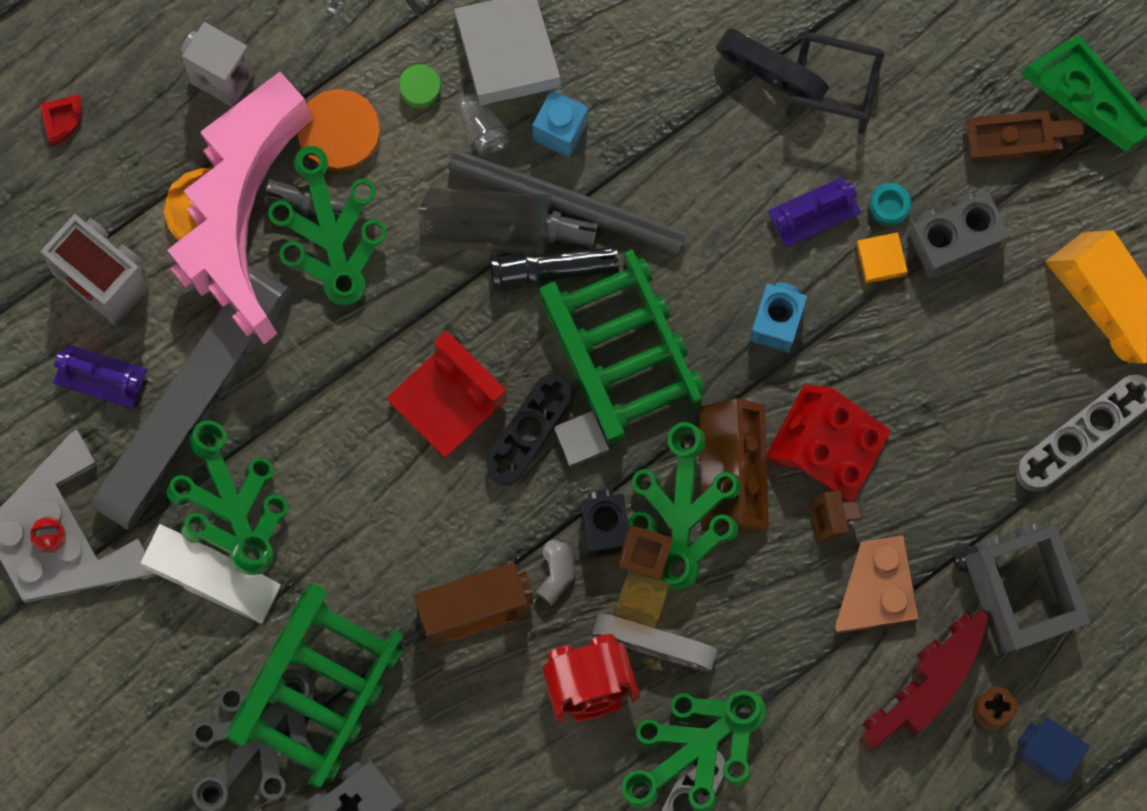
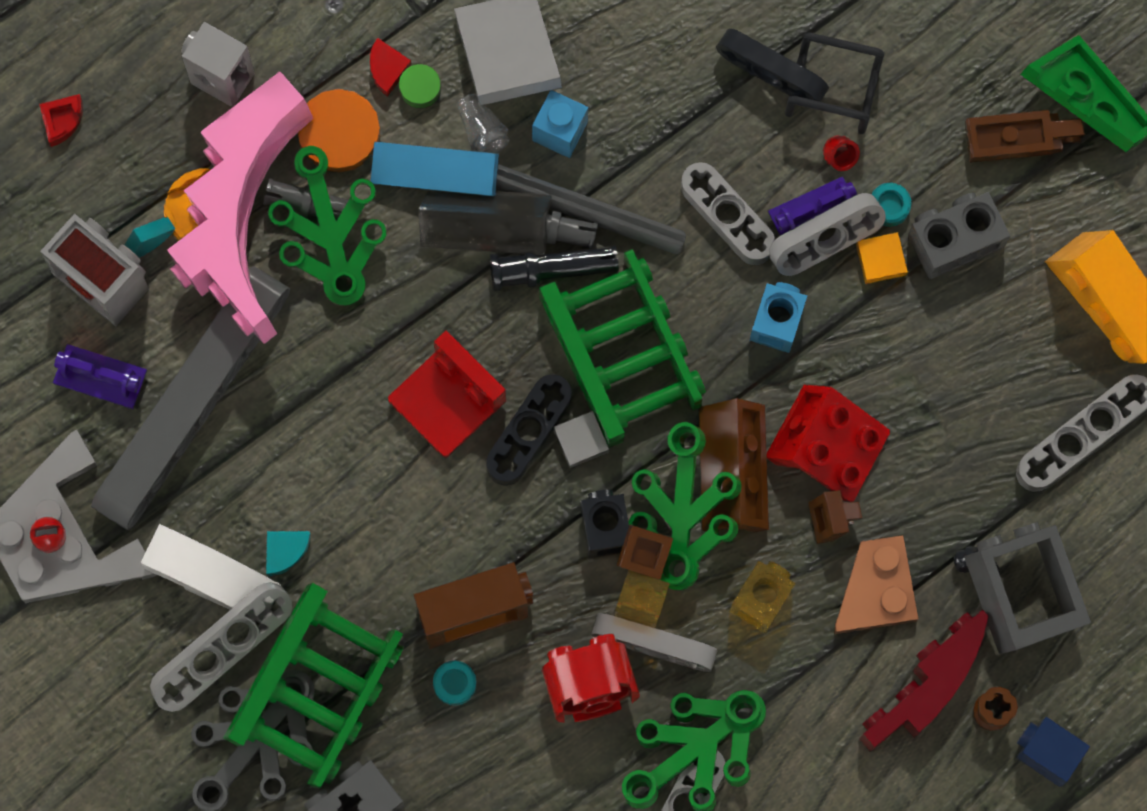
(149, 236): none -> teal tile
(216, 641): none -> light grey beam
(228, 504): green plant -> none
(285, 550): none -> teal tile
(387, 66): none -> red tile
(434, 168): none -> dark azure tile
(454, 682): none -> teal tile
(561, 569): light grey arm -> none
(729, 196): none -> light grey beam
(757, 613): none -> clear yellow brick
(841, 156): none -> red hinge
(857, 229): none -> light grey beam

